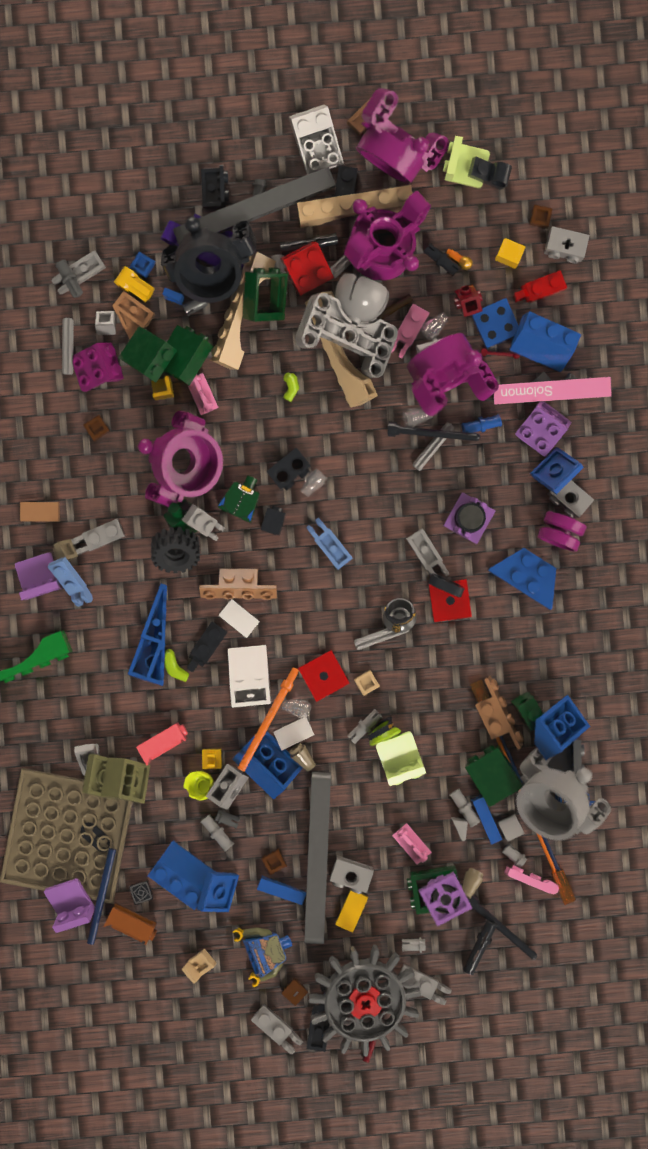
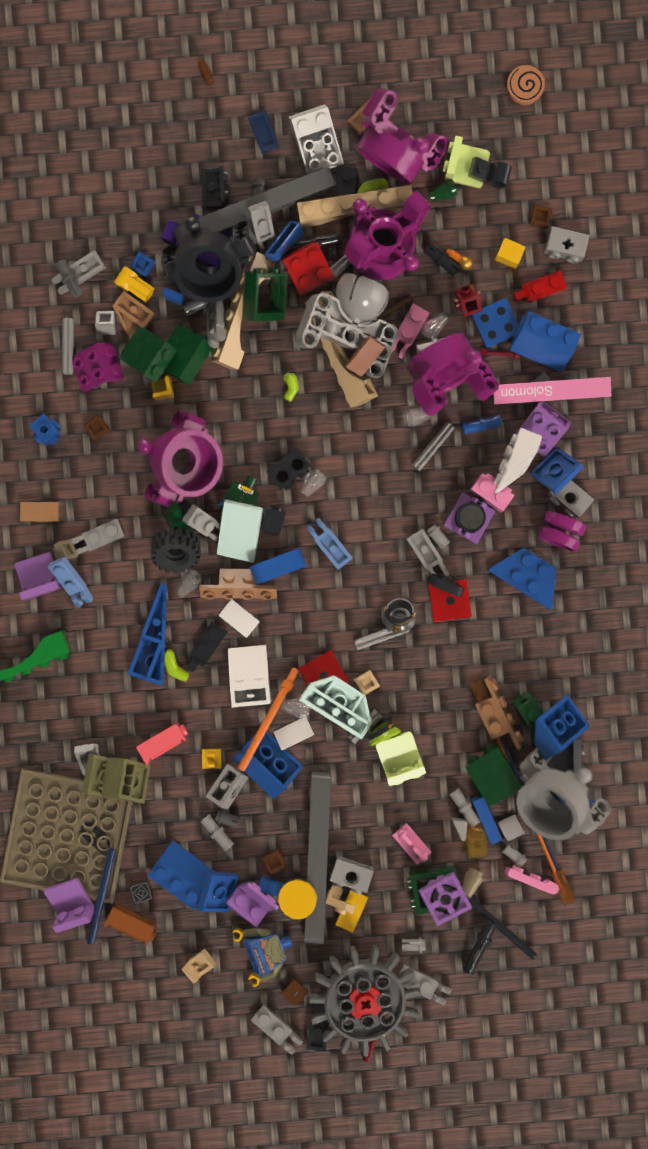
(40, 427): none -> blue brick
(189, 582): none -> clear cone
(198, 784): neon yellow hair -> none
(202, 394): bright pink hinge -> none
(205, 72): none -> reddish brown tile
(215, 323): none -> light grey hinge
(239, 531): none -> light aqua tile
(251, 903): none -> medium lavender bracket
(261, 224): none -> light grey hinge
(263, 132): none -> dark blue tile
(277, 566): none -> blue beam
(285, 241): none -> blue piece
(297, 899): none -> yellow tile
(301, 755): dark tan cone -> none
(333, 899): none -> tan bracket
(339, 704): none -> light aqua wedge
(365, 356): none -> tile
(373, 185): none -> lime arm
(396, 429): black piece -> none
(438, 536): none -> light grey pin
(443, 191): none -> dark green cone
(476, 843): none -> clear yellow brick
(485, 488): none -> bright pink brick
(517, 457): none -> white slope
(525, 84): none -> nougat tile

